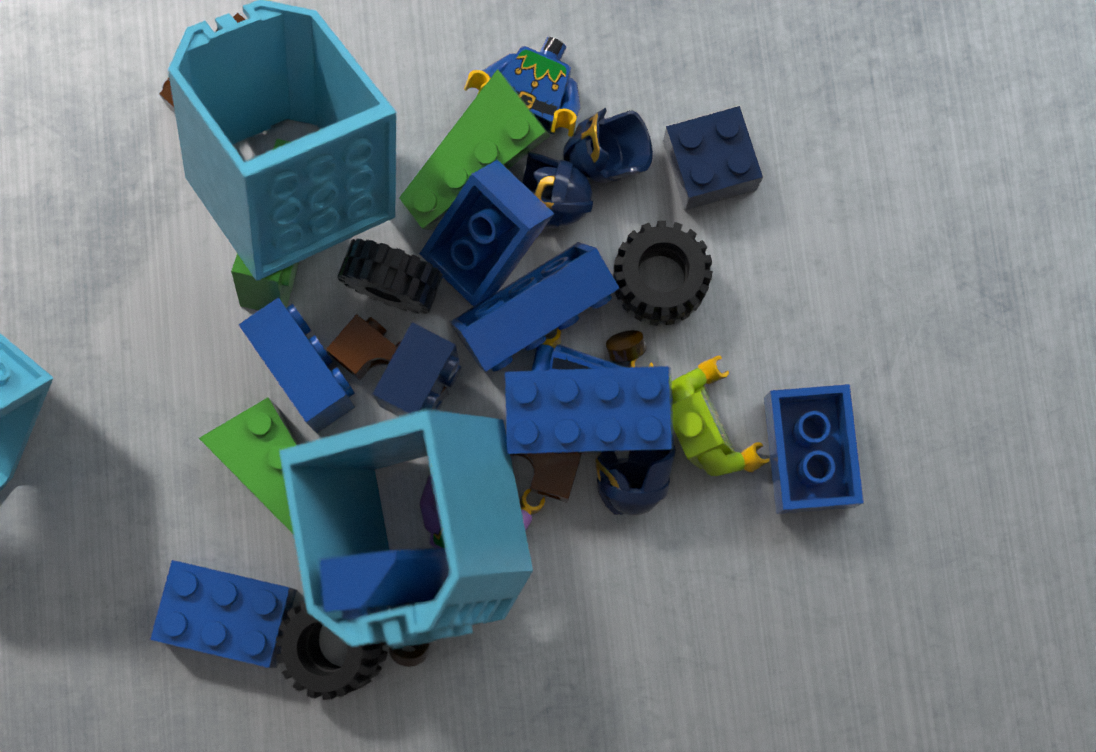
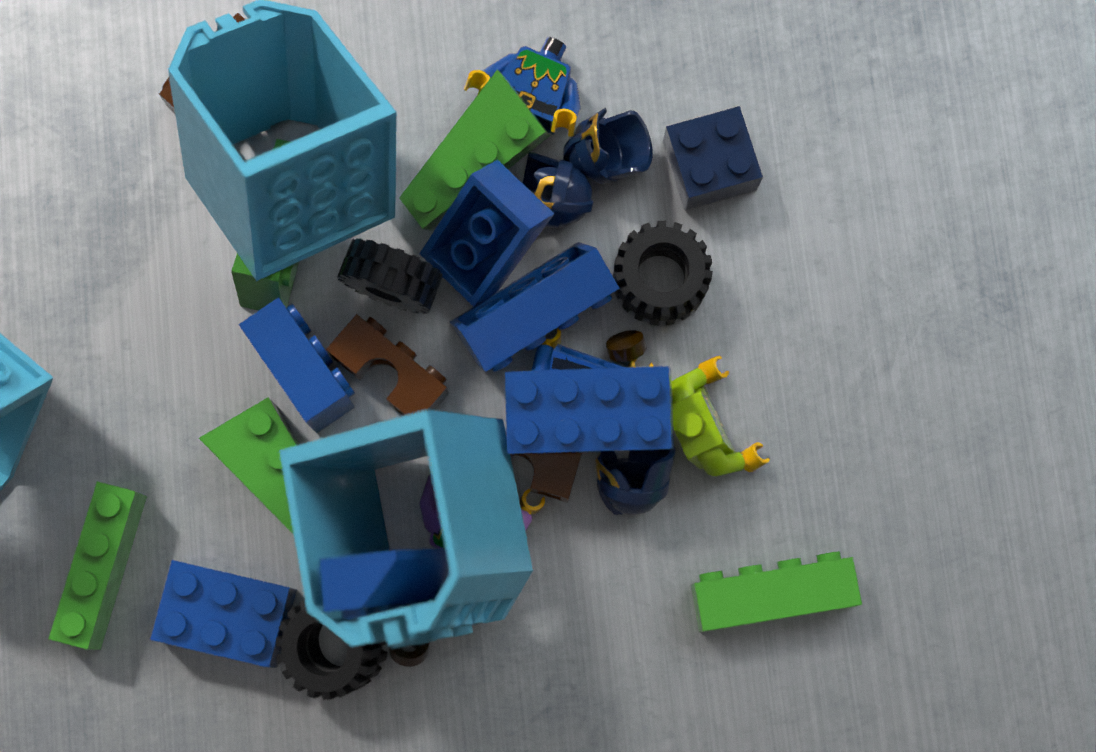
(98, 567): none -> bright green brick
(418, 373): dark blue brick -> none
(775, 593): none -> bright green brick
(813, 449): blue brick -> none

